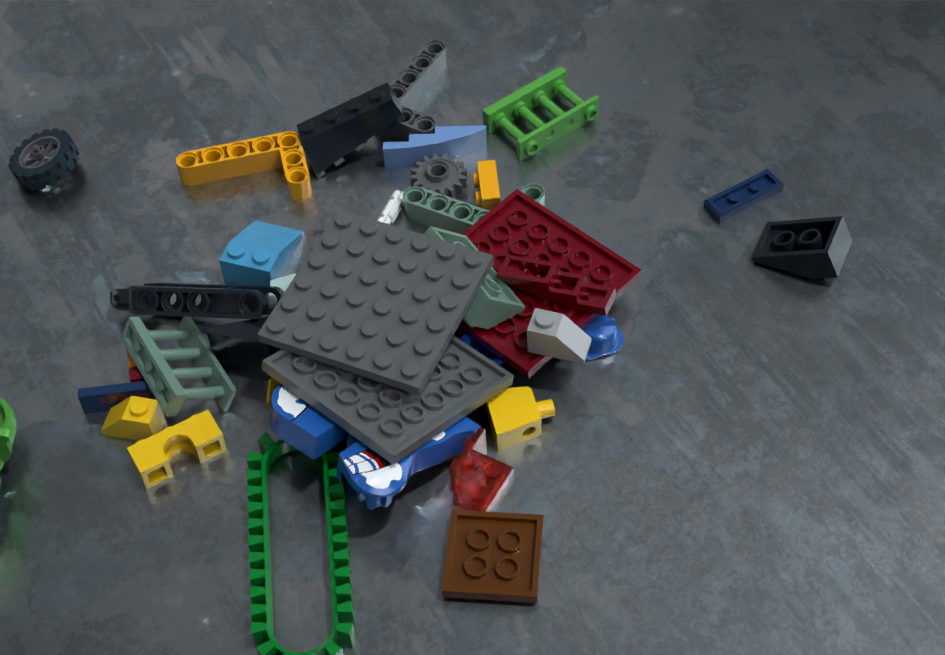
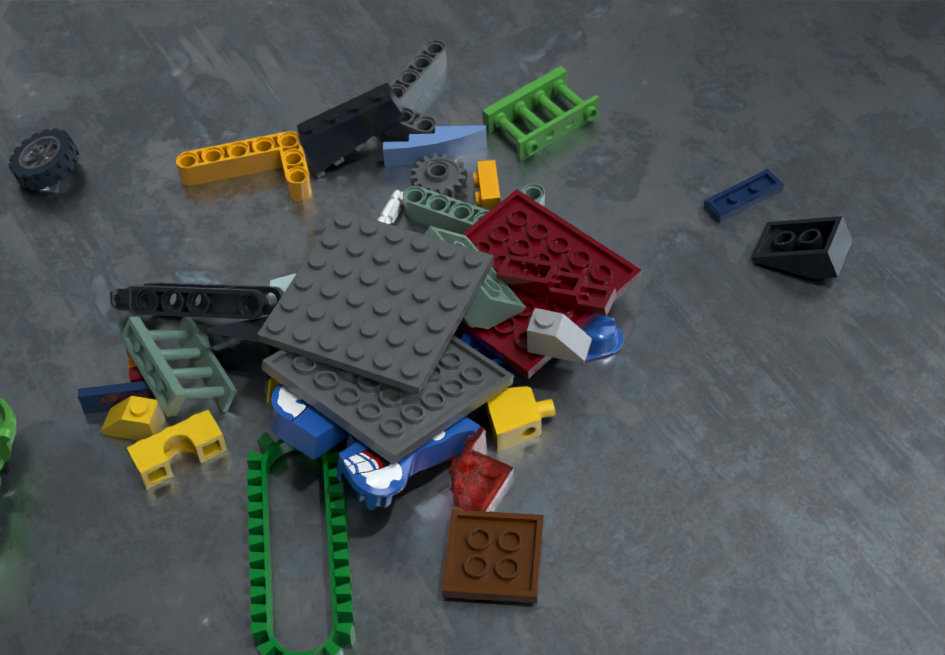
(259, 254): dark azure slope -> none

